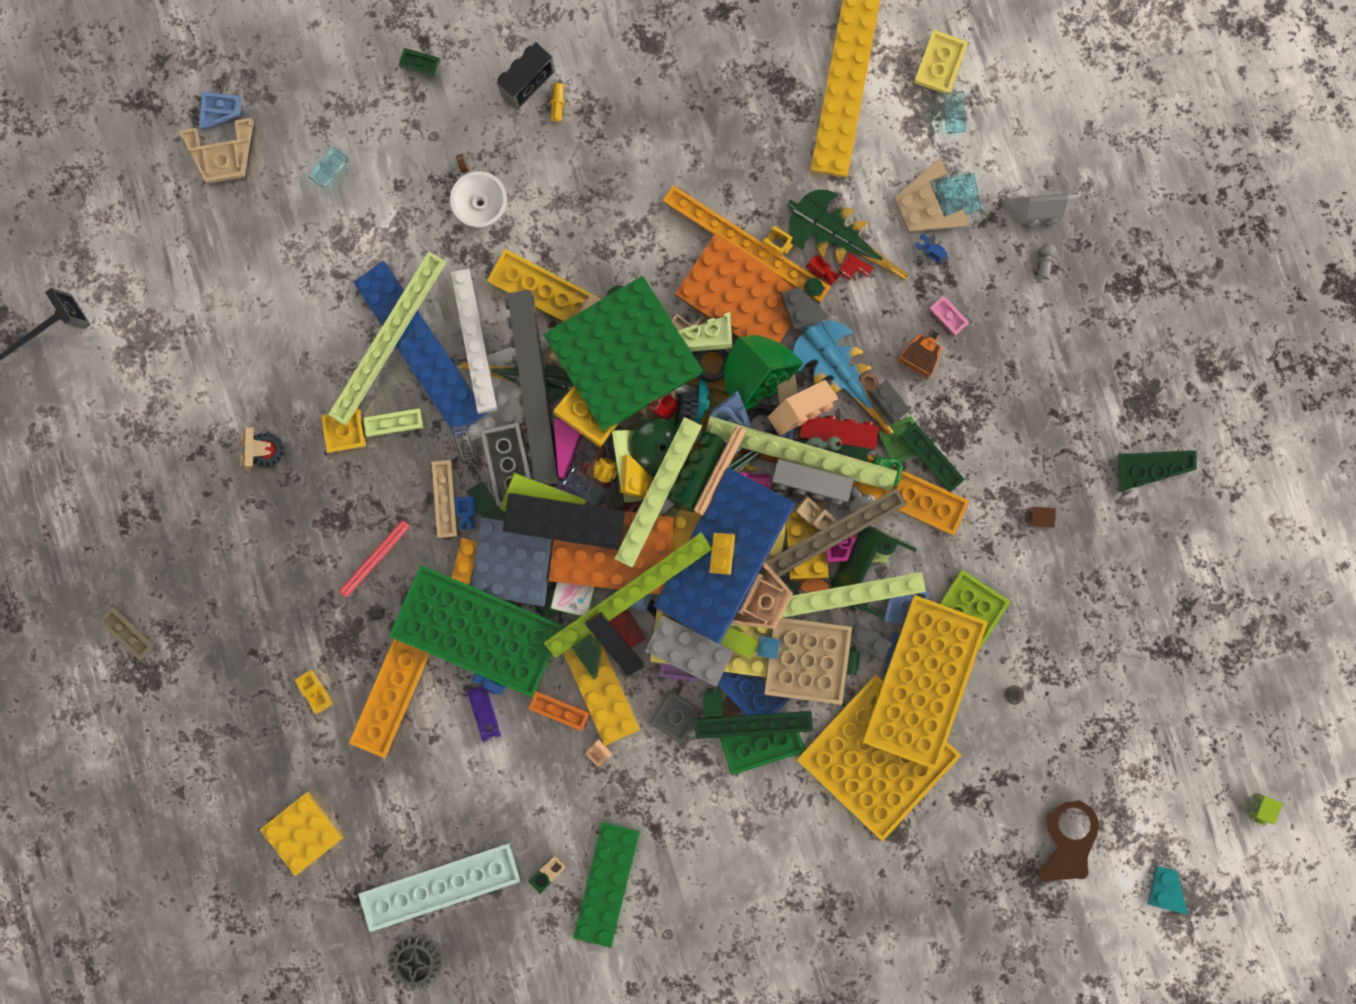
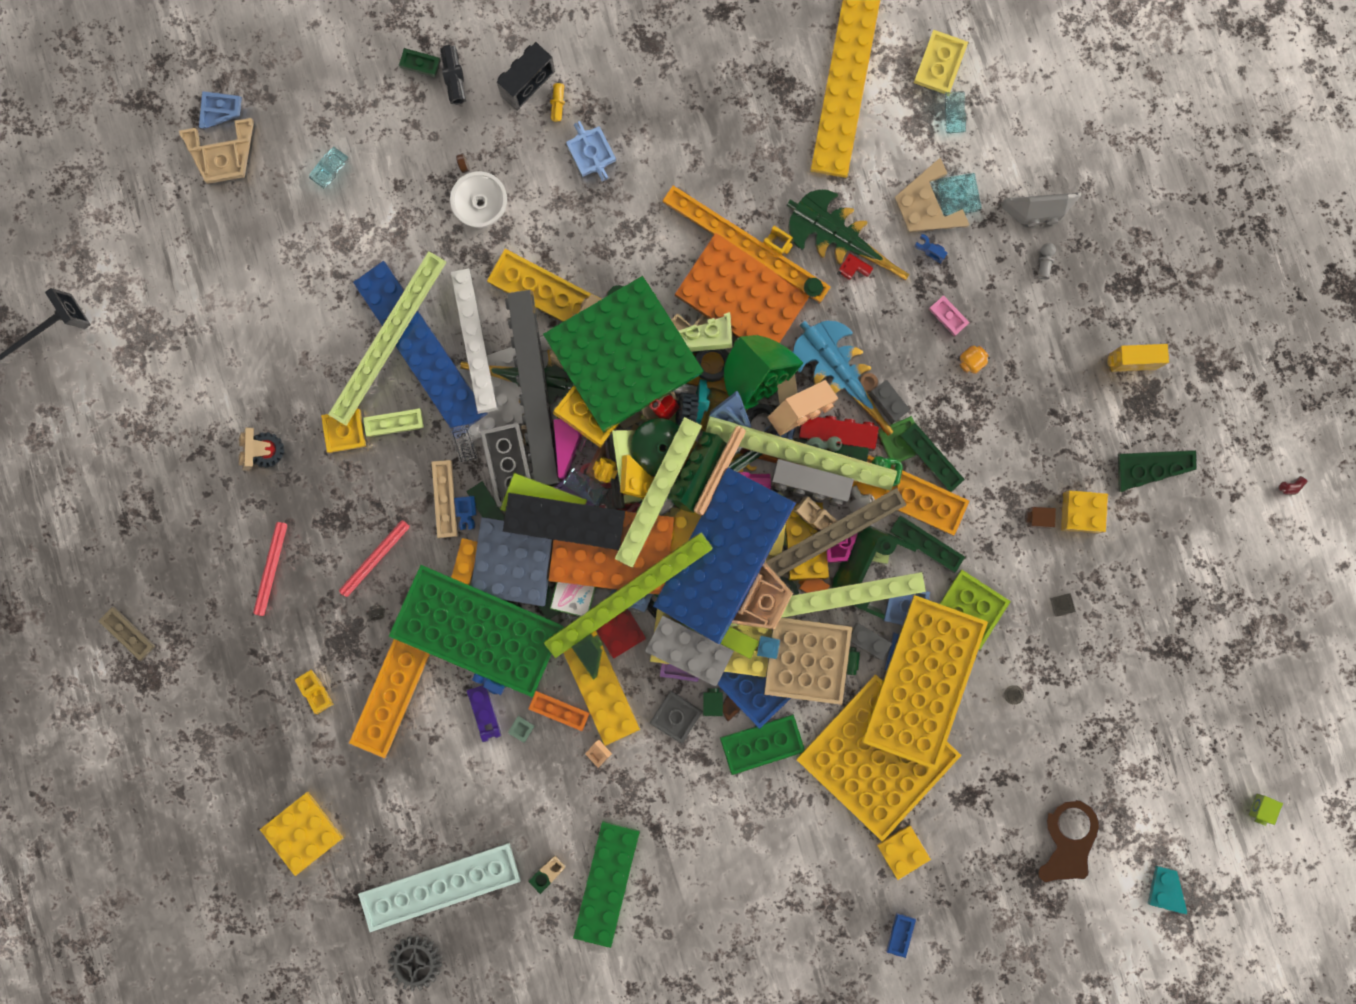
(270, 569): none -> coral axle
(453, 74): none -> black piece
(521, 729): none -> sand green plate
(591, 151): none -> light blue plate
(614, 643): black tile -> none
(722, 553): yellow plate -> none
(753, 724): dark green plate -> none
(801, 308): dark grey wing -> none
(821, 269): red plate -> none
(900, 935): none -> blue plate
(903, 852): none -> yellow plate
(922, 354): torso -> none
(927, 544): none -> dark green plate
(973, 359): none -> light orange head
(1062, 604): none -> clear smoke plate
(1084, 512): none -> yellow brick
(1138, 357): none -> yellow brick
(1293, 488): none -> dark red arm

